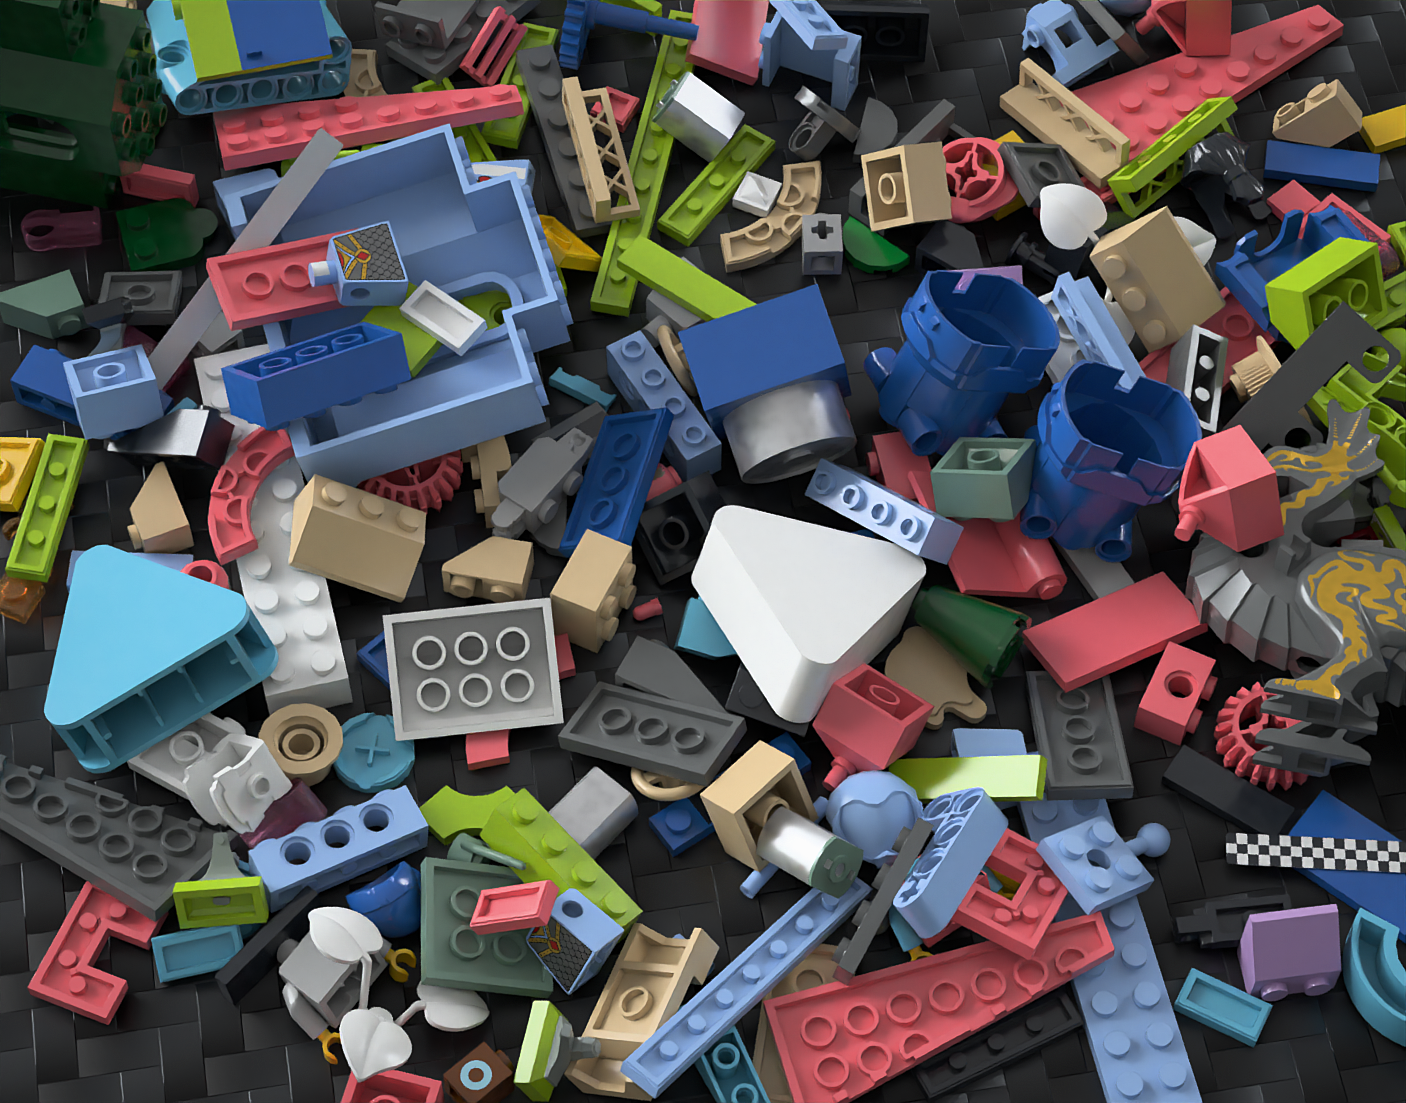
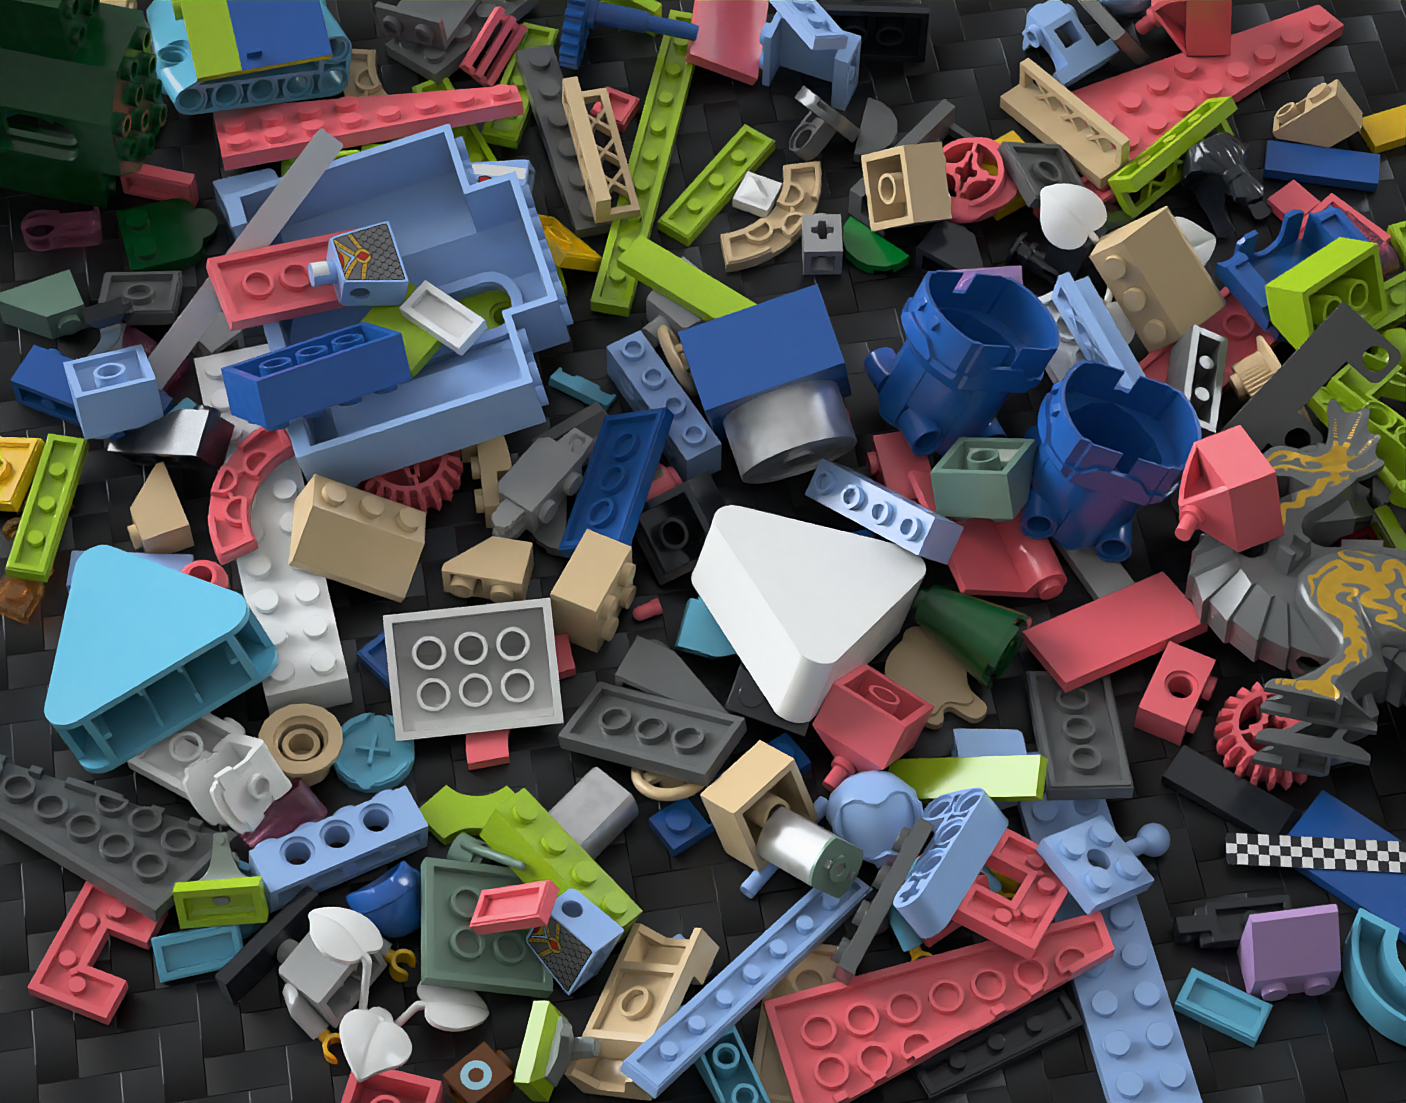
(697, 116): flat silver piece -> none

